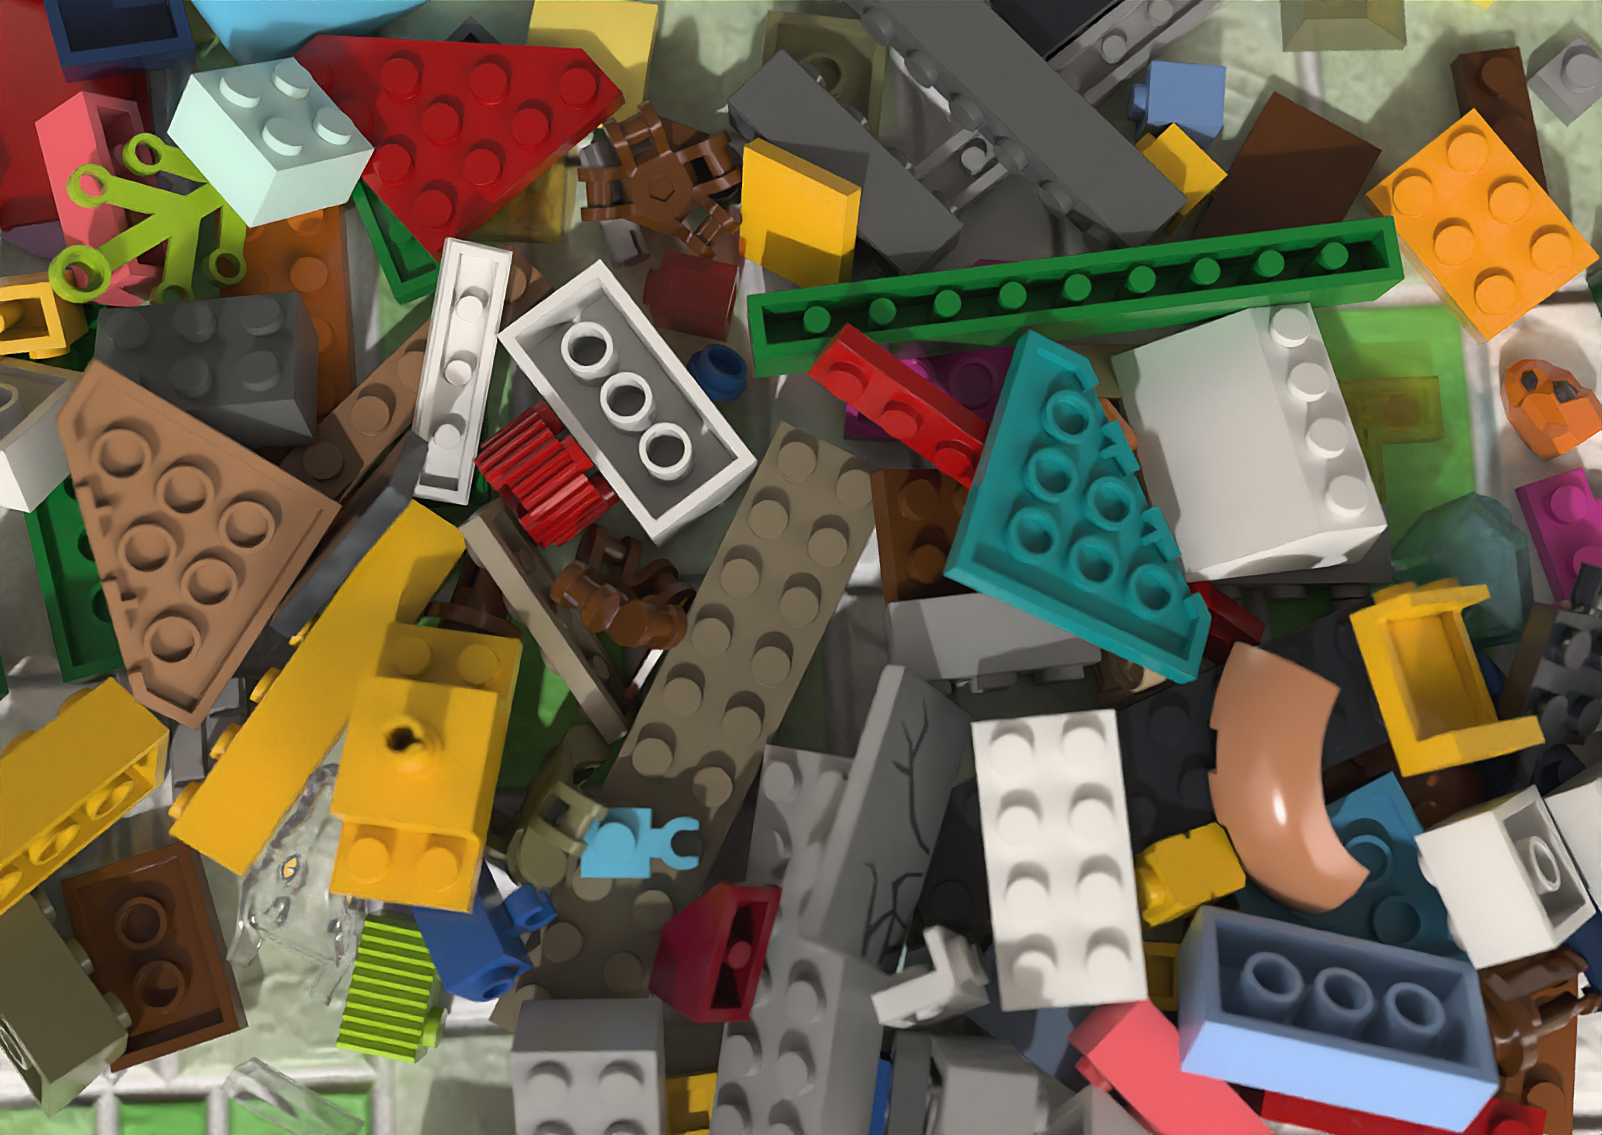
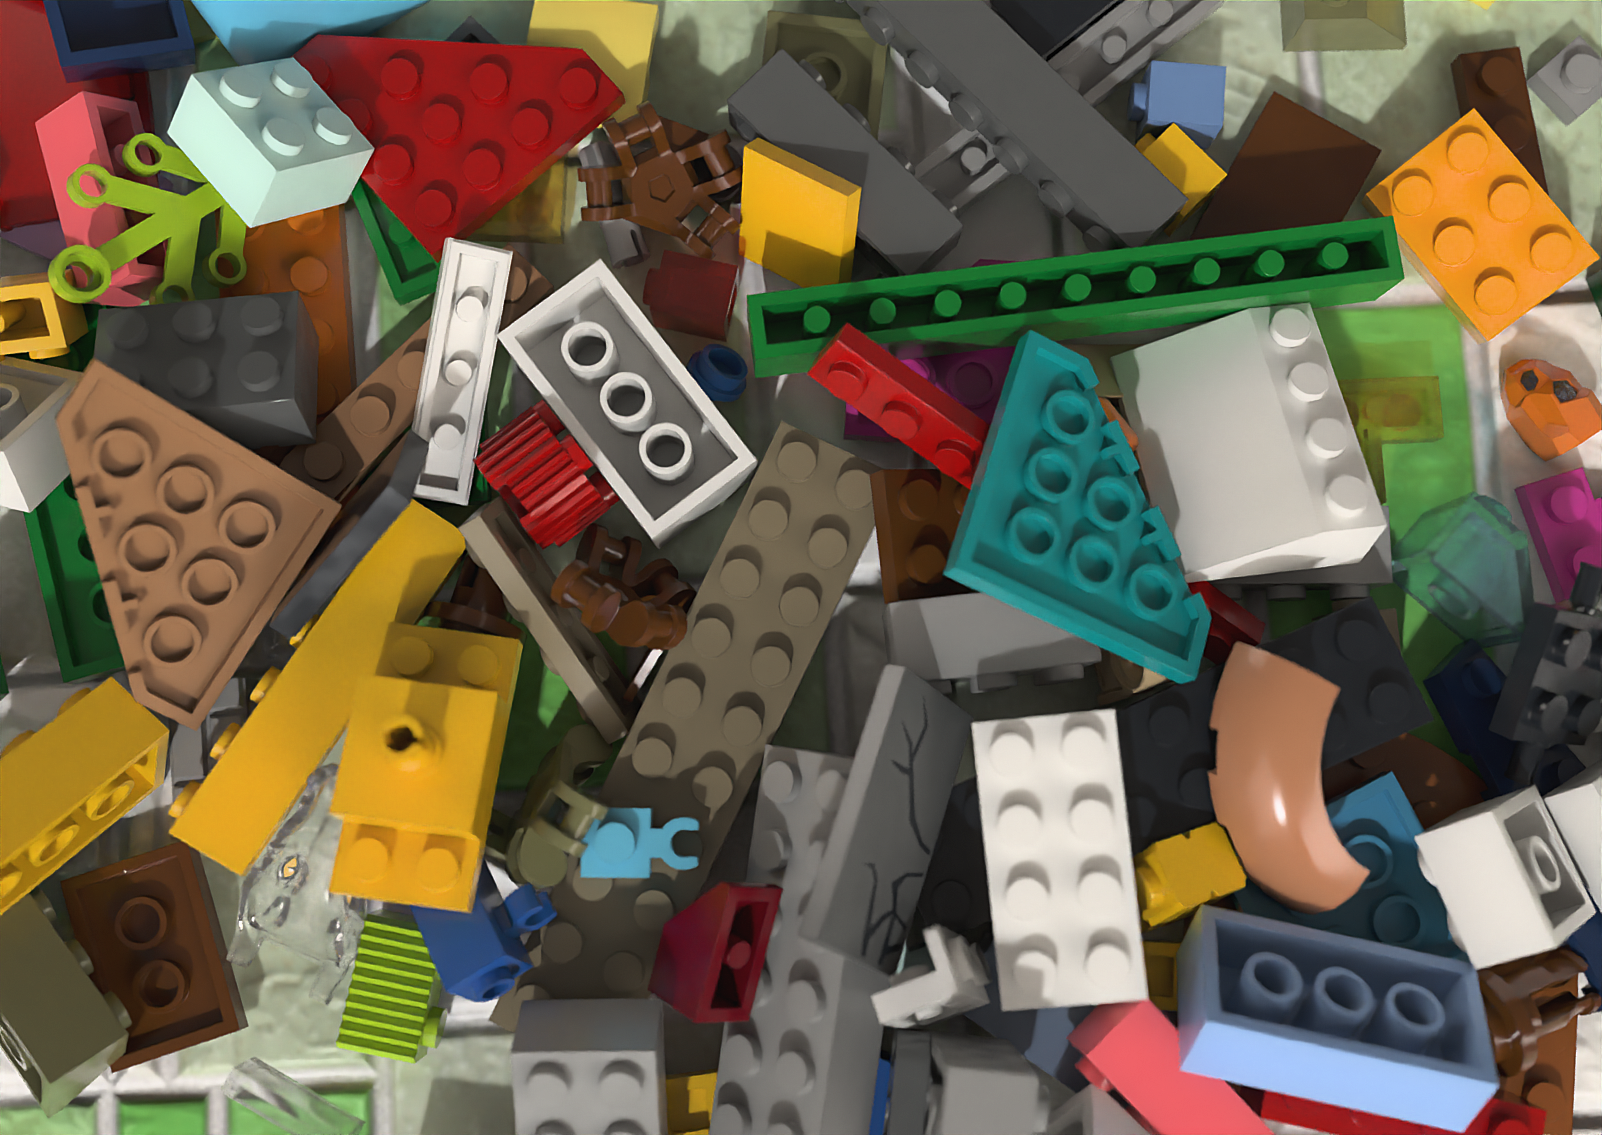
(1432, 680): yellow panel -> none

